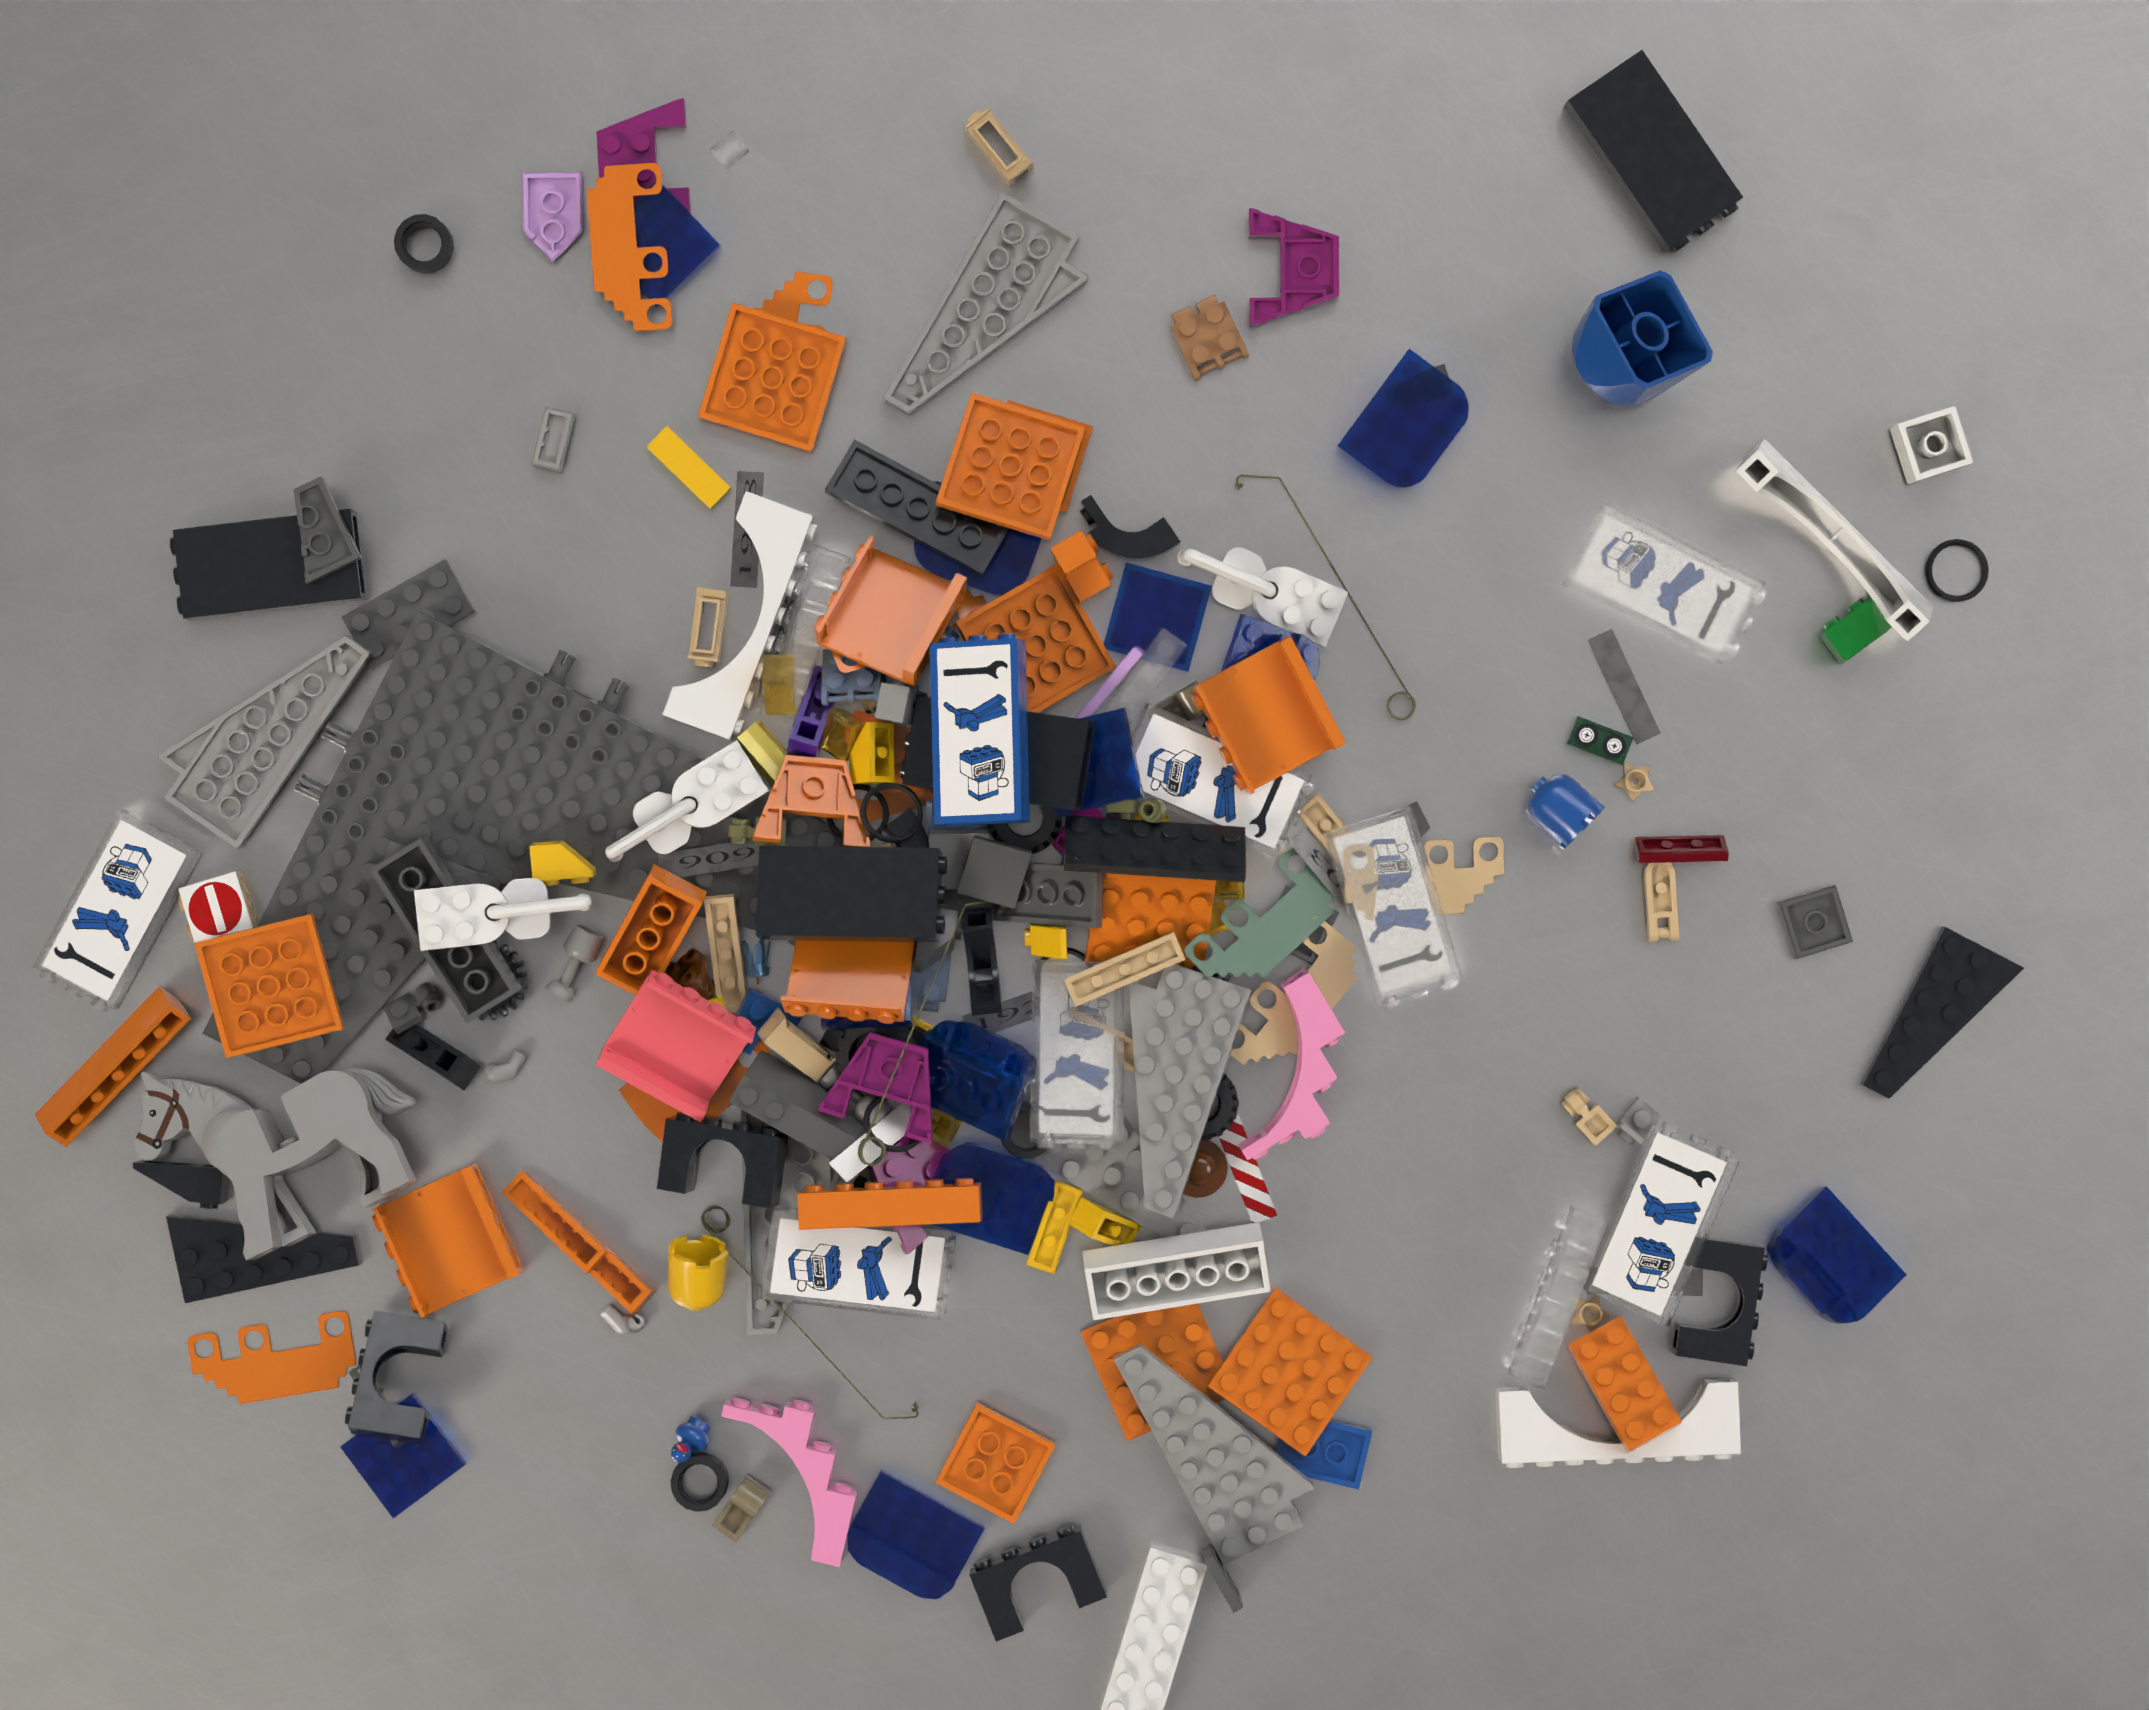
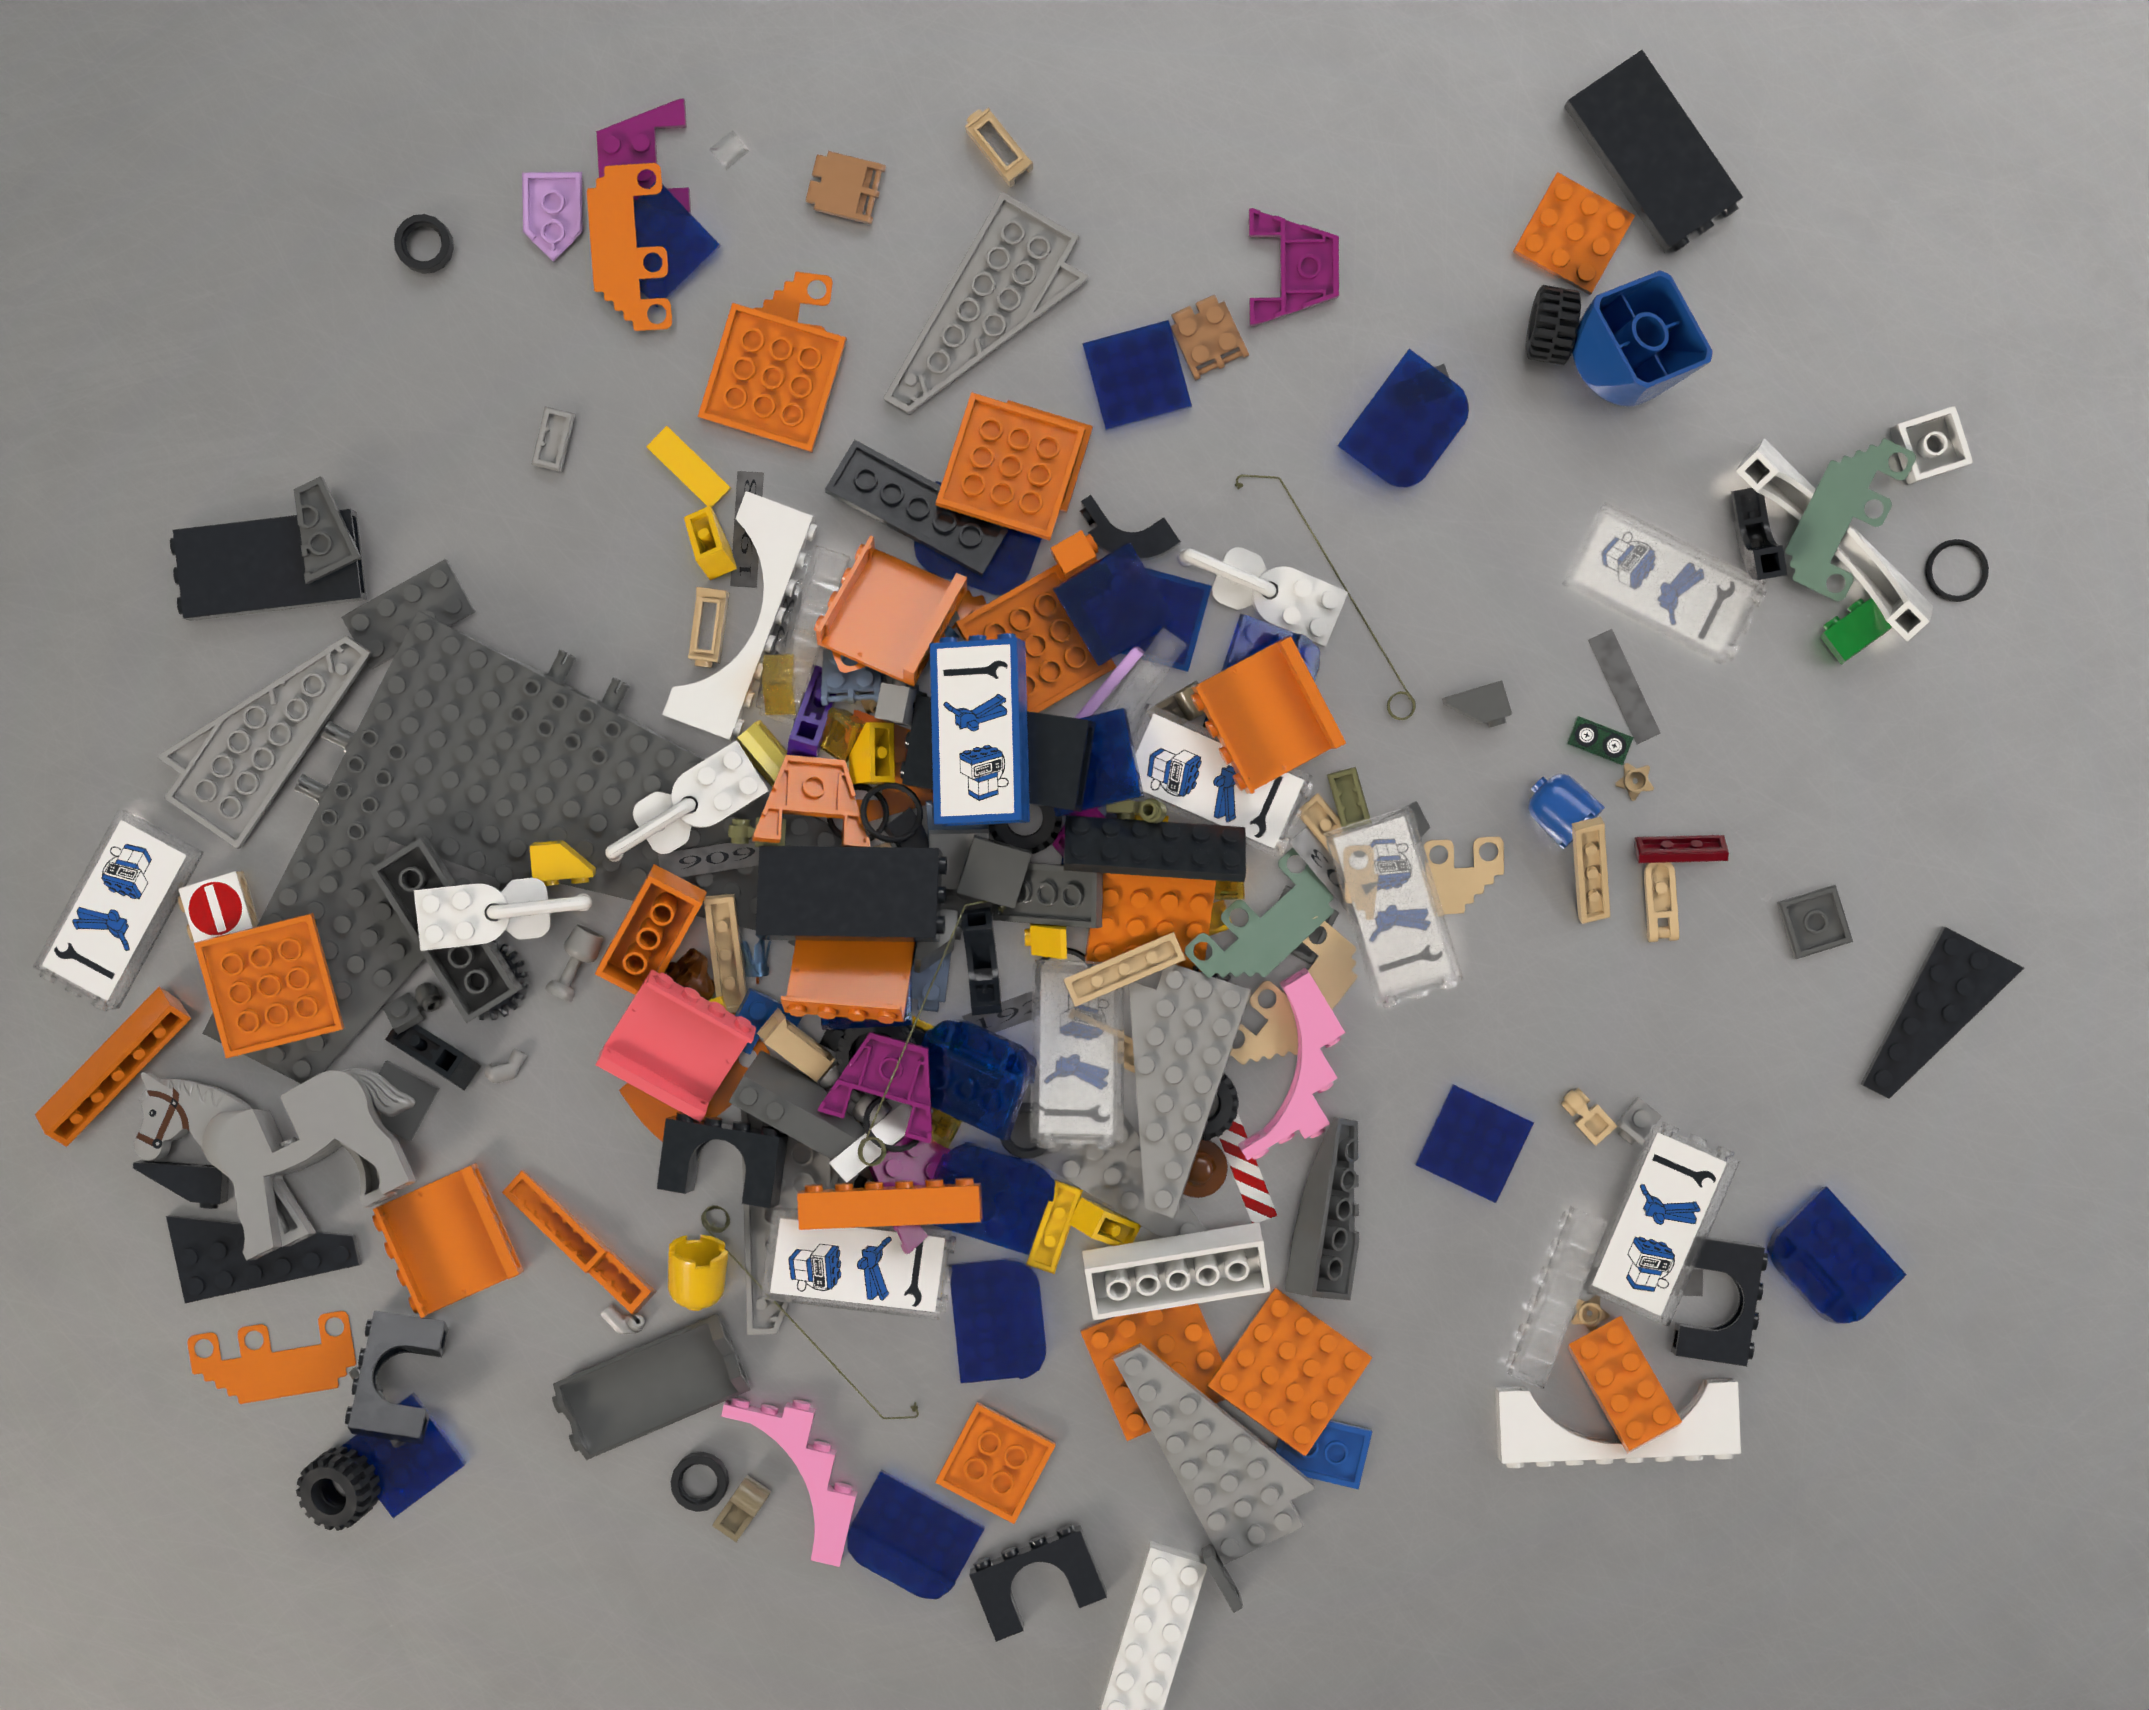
(322, 1499): none -> black tyre
(423, 1092): none -> dark grey tile
(650, 1387): none -> dark grey cylinder
(691, 1438): blue animal -> none
(709, 543): none -> yellow slope
(844, 186): none -> medium nougat plate
(997, 1319): none -> clear blue plate
(1113, 604): none -> clear blue plate
(1137, 375): none -> clear blue plate
(1325, 1233): none -> dark grey wedge
(1348, 796): none -> olive plate
(1474, 1143): none -> clear blue plate
(1482, 704): none -> dark grey slope
(1553, 325): none -> black tyre
(1573, 233): none -> orange plate
(1591, 870): none -> tan plate
(1754, 537): none -> black arch
(1831, 509): none -> sand green piece

